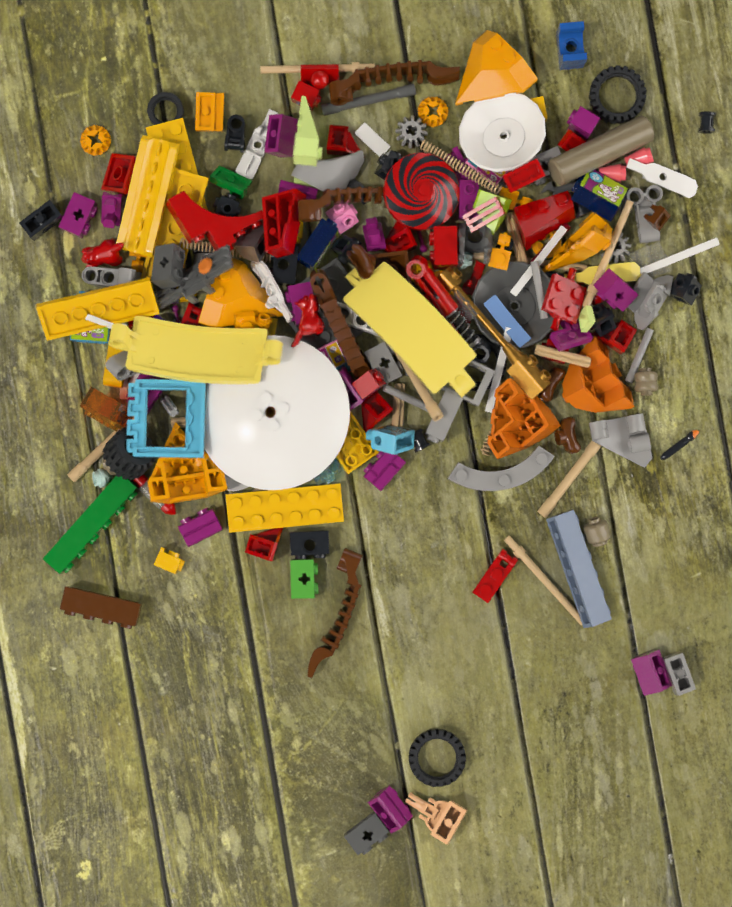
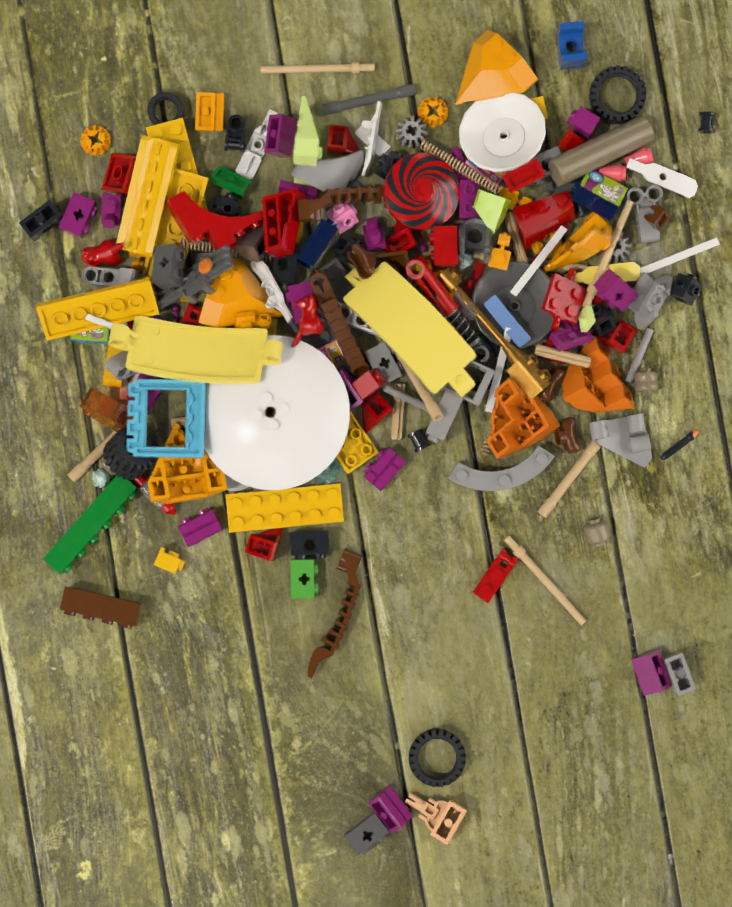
(169, 406): light grey axle -> none
(312, 95): red brick -> none
(319, 75): red tile -> none
(342, 90): reddish brown piece -> none
(373, 126): none -> white piece
(391, 439): medium azure torso -> none
(470, 222): tile -> none
(538, 288): light grey bar -> none
(579, 569): brick -> none

